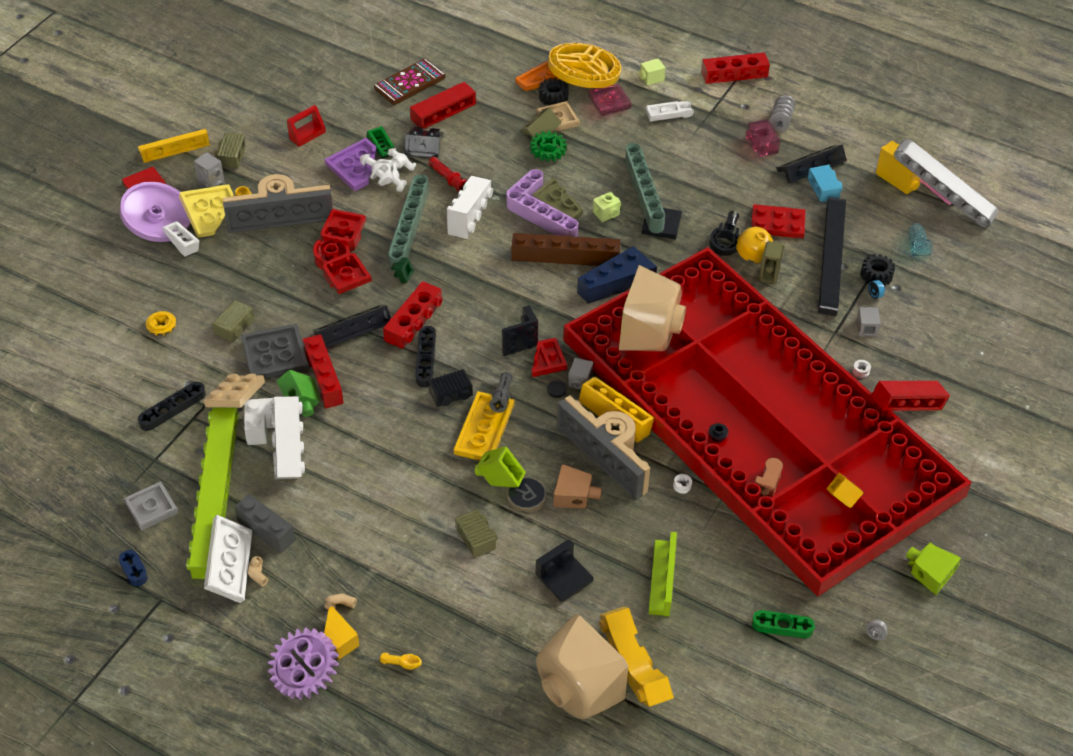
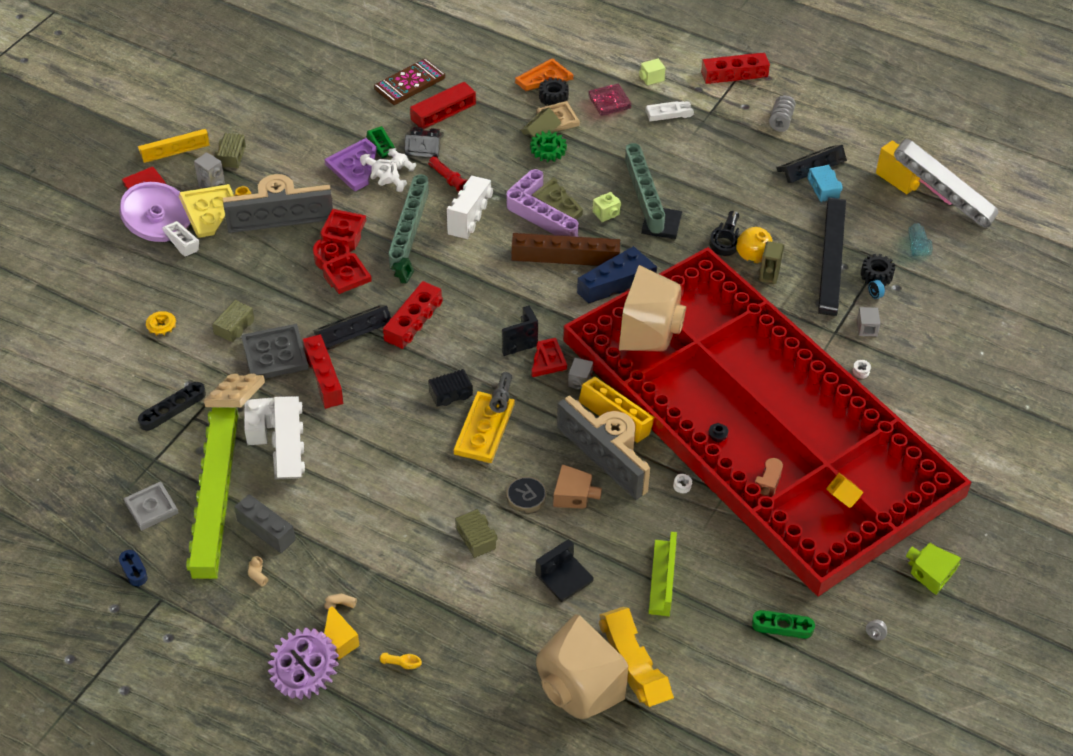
(228, 559): white tile -> none
(297, 384): bright green torso -> none
(308, 131): red tile -> none
(425, 355): black beam -> none
(500, 468): lime torso -> none
(556, 389): black piece -> none
(584, 65): yellow piece -> none
(763, 138): clear pink brick -> none
(779, 220): red plate -> none
(910, 395): red brick -> none

